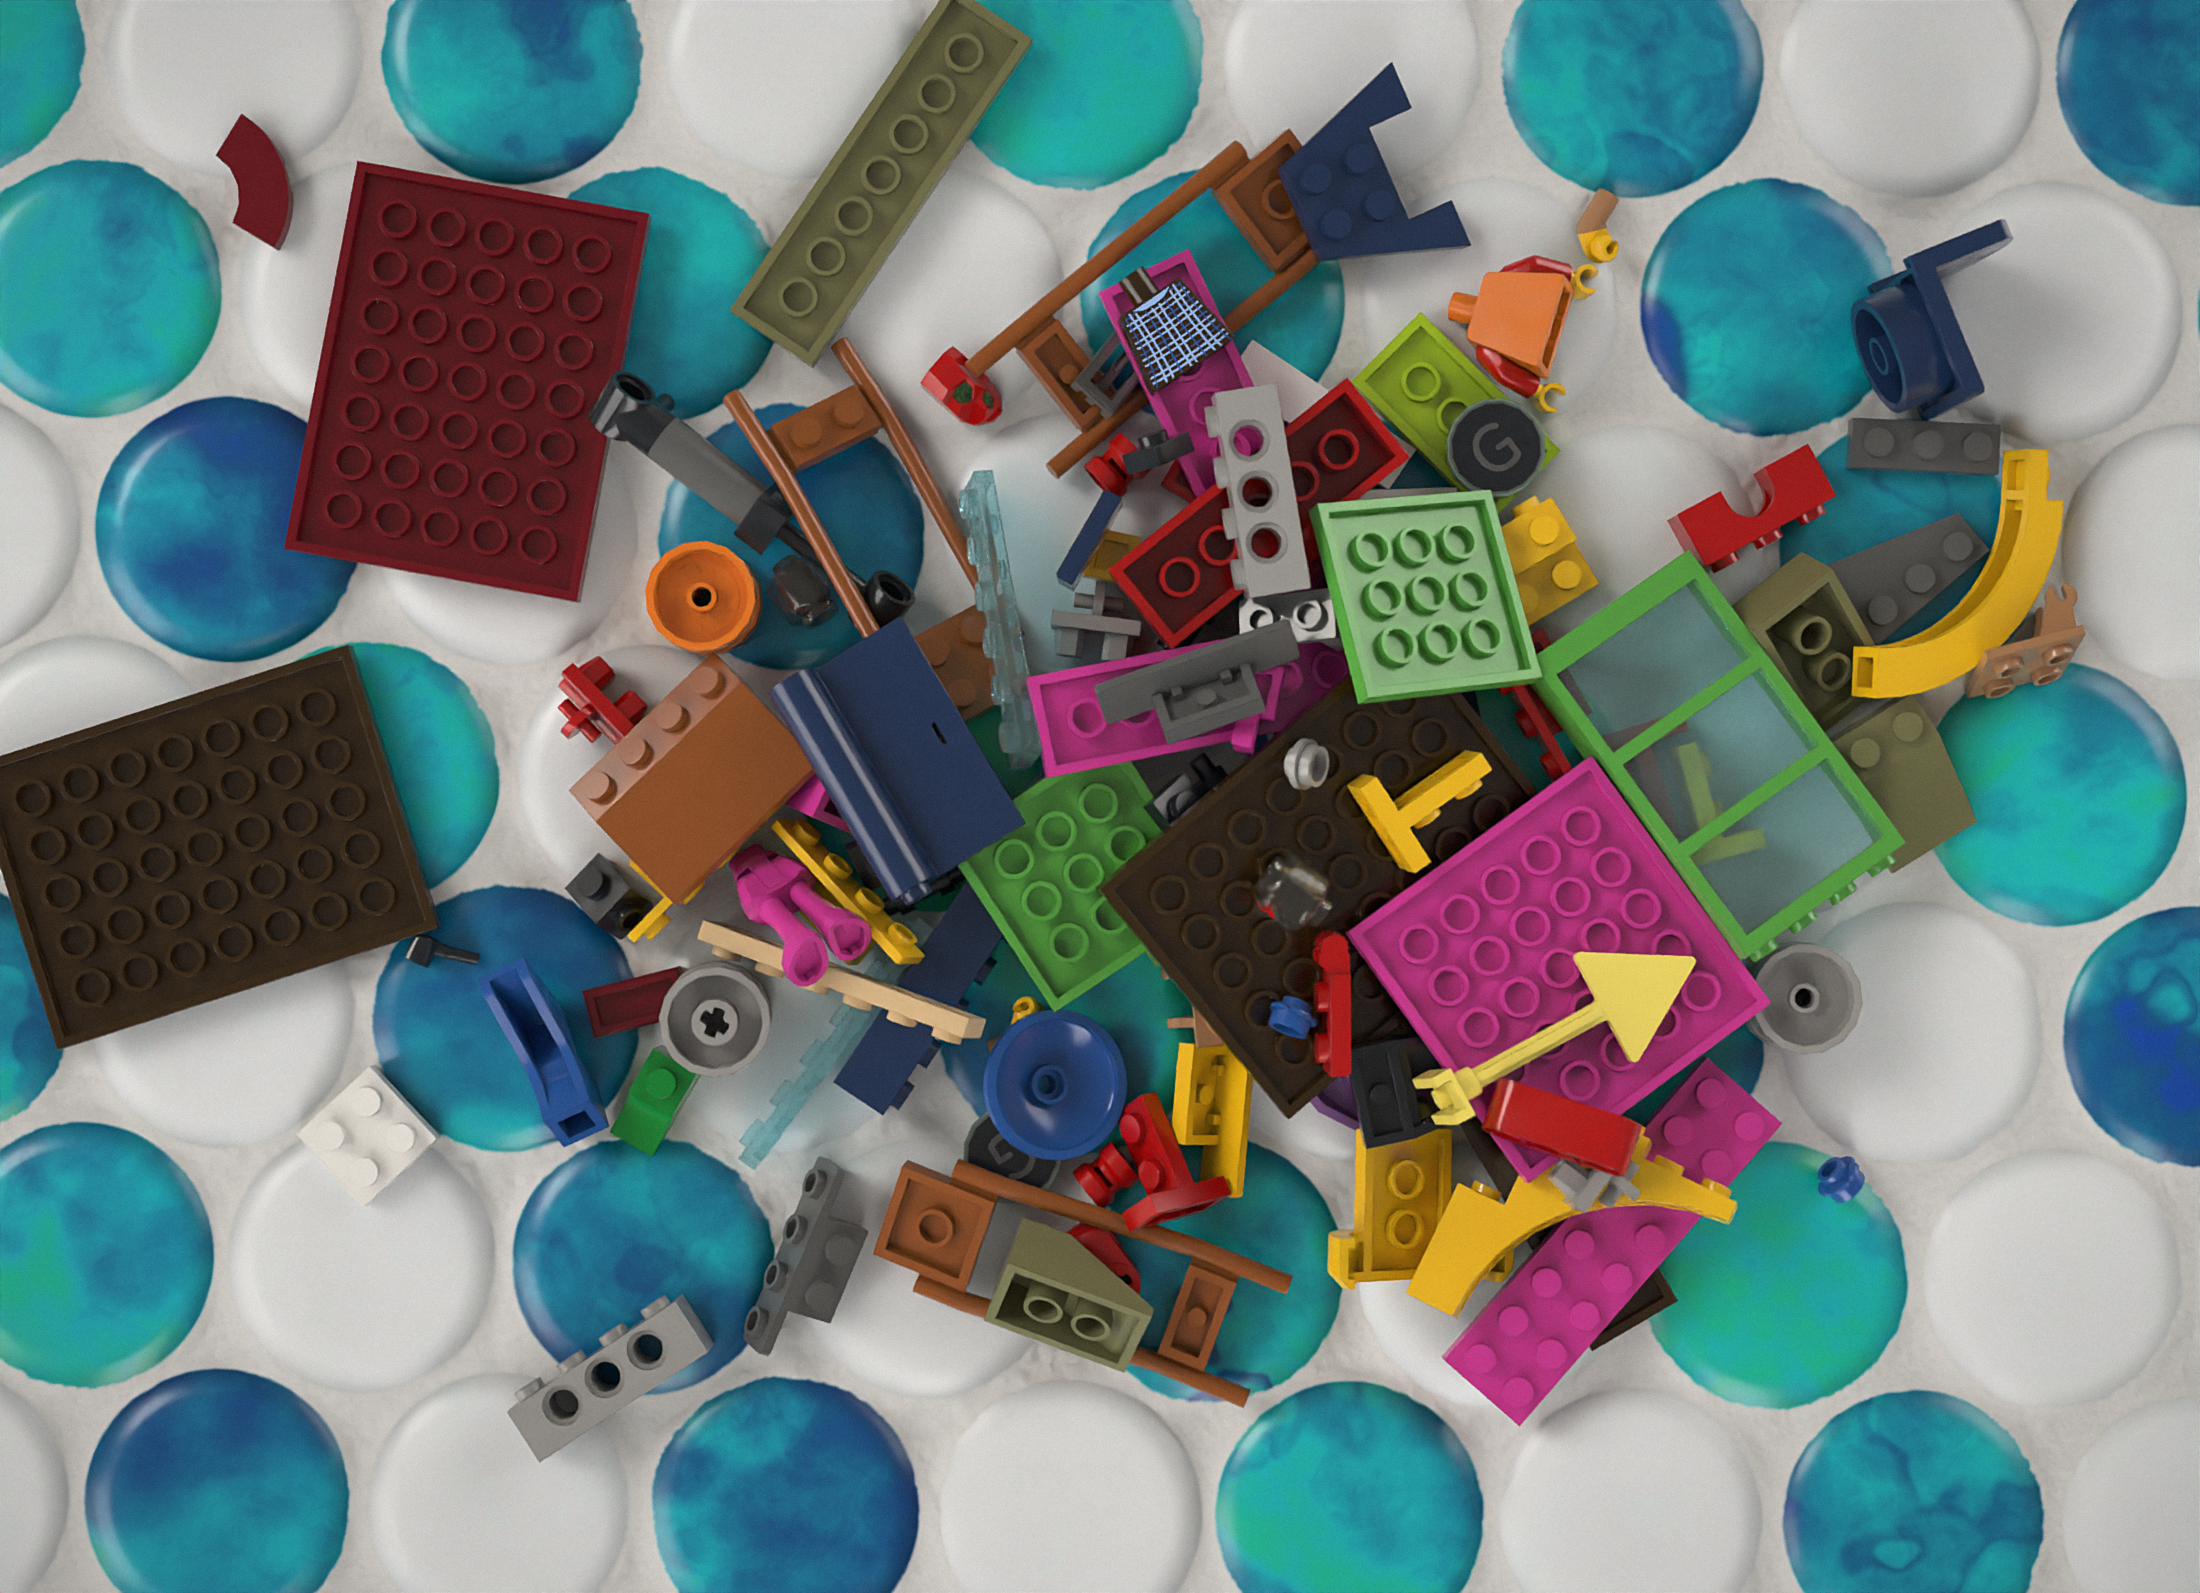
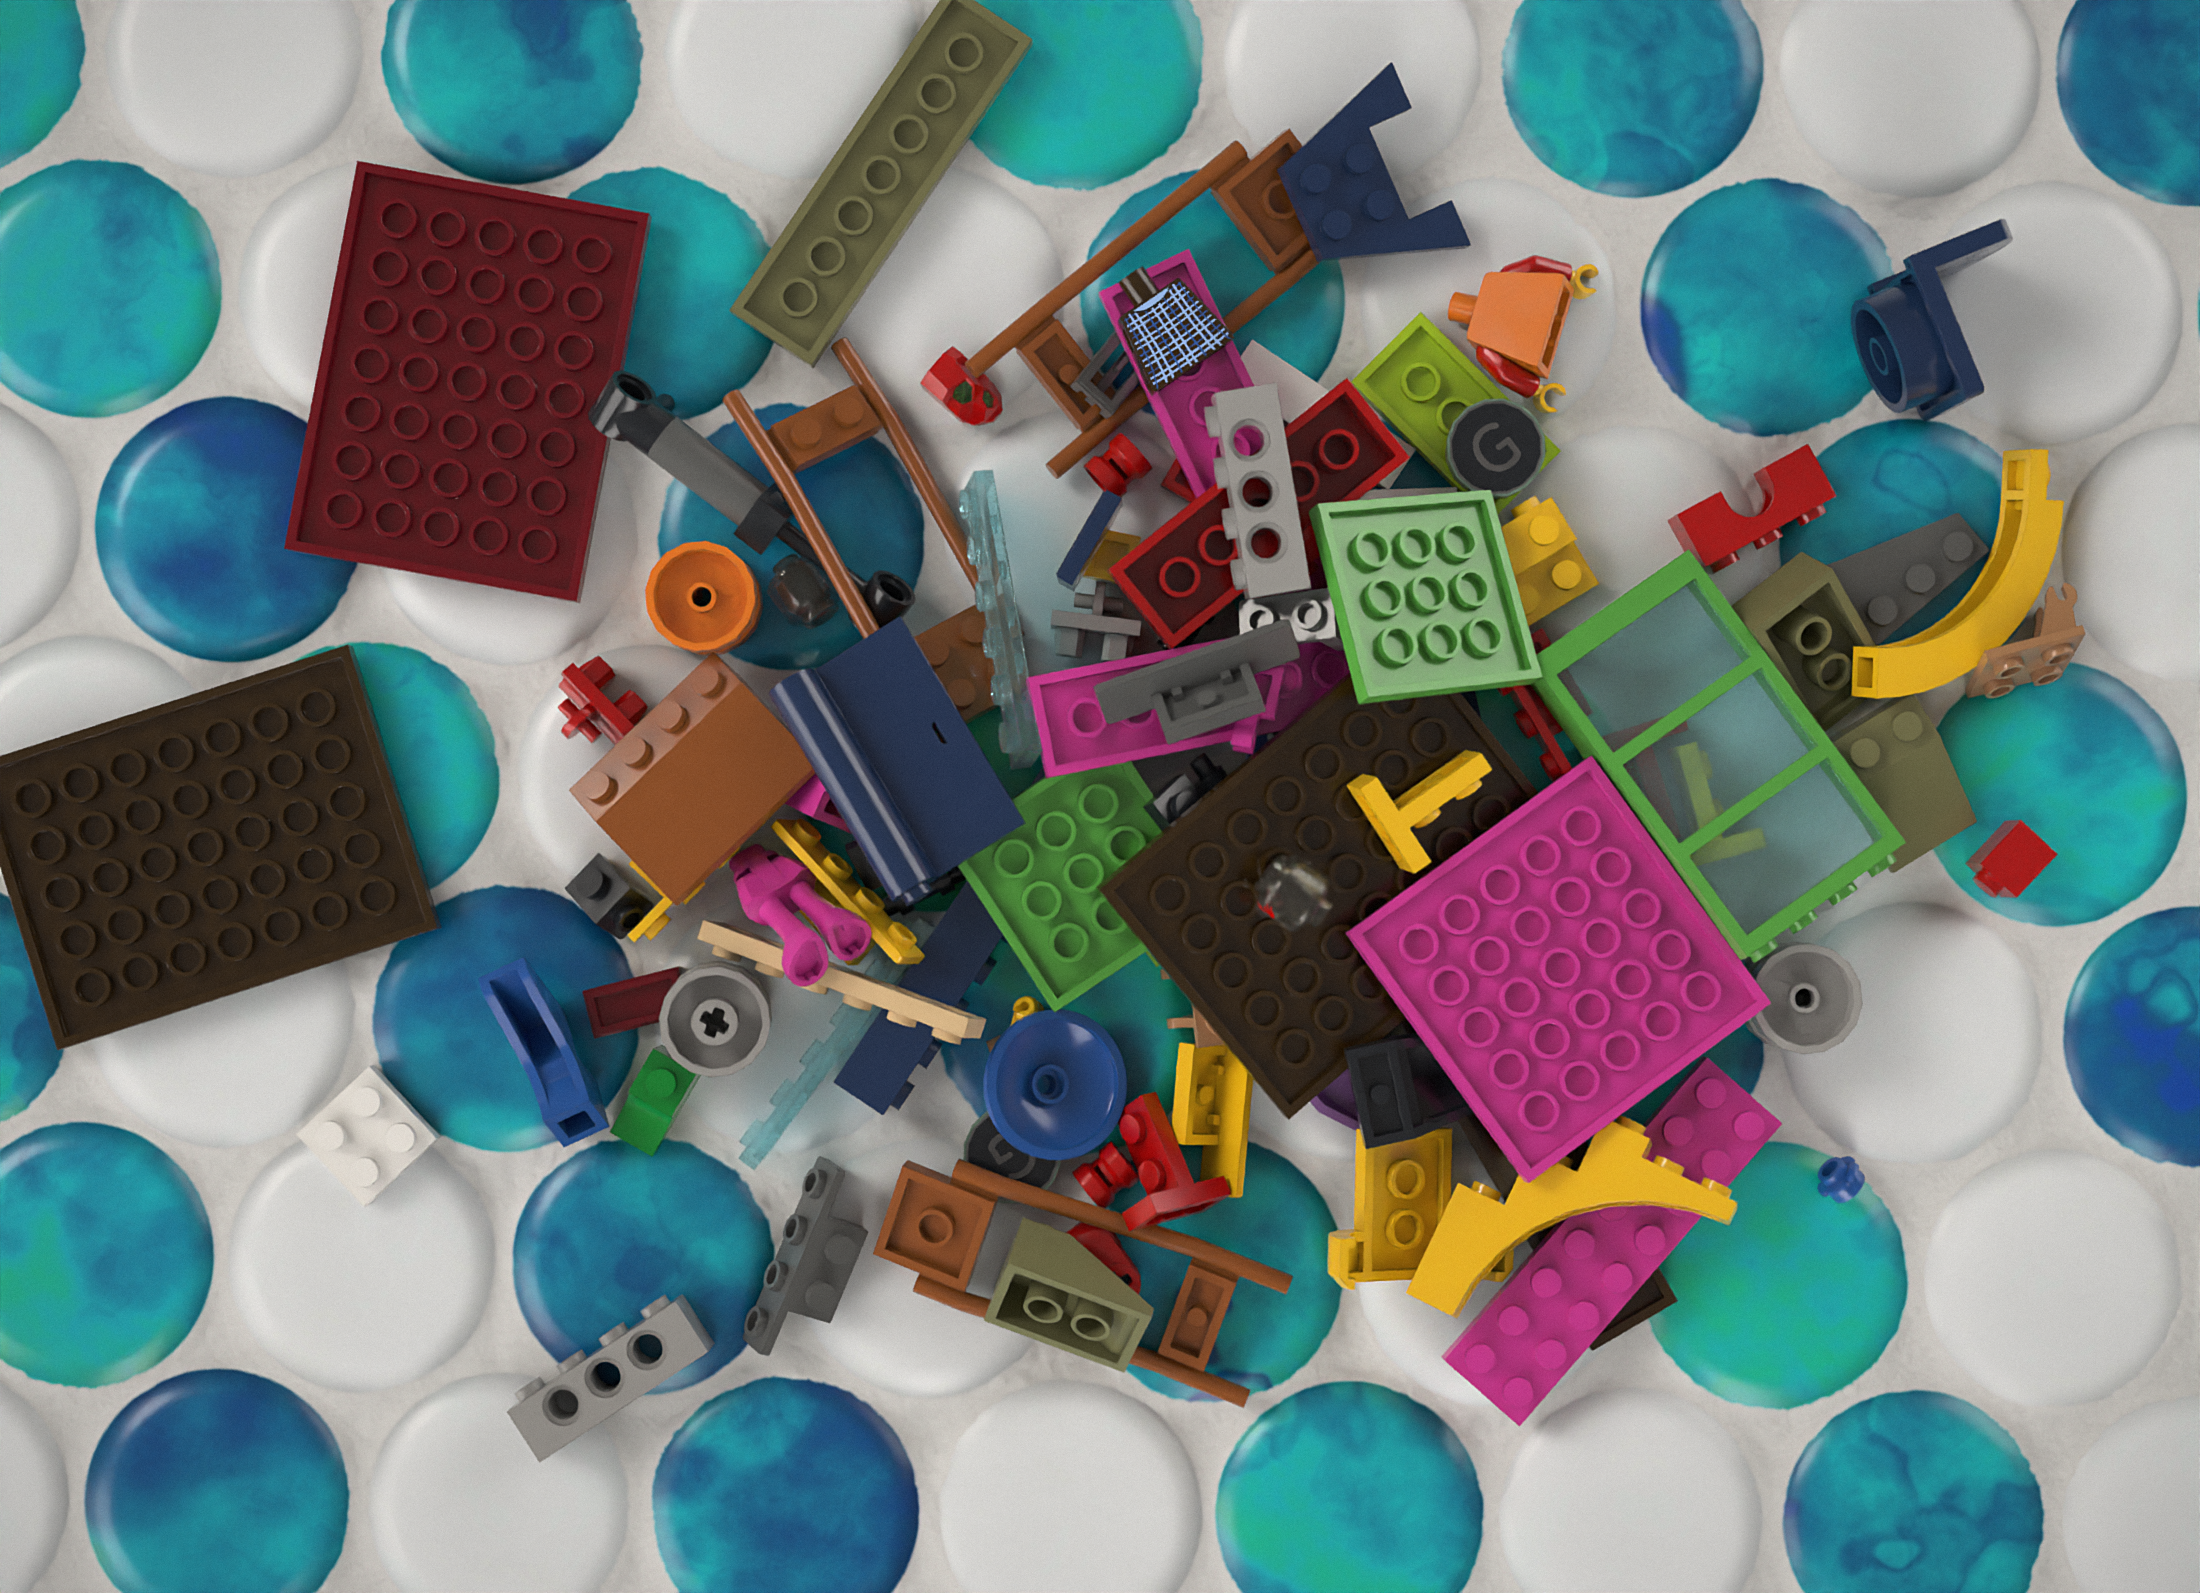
(262, 182): dark red tile -> none
(425, 947): black hand -> none
(1157, 450): black plate -> none
(1292, 1017): blue plate -> none
(1306, 764): light grey plate -> none
(1333, 999): red hinge -> none
(1562, 1127): red beam -> none
(1584, 1185): light grey hips -> none
(1592, 228): arm -> none
(1628, 994): light yellow piece -> none
(1923, 447): dark grey plate -> none
(2010, 860): none -> red brick

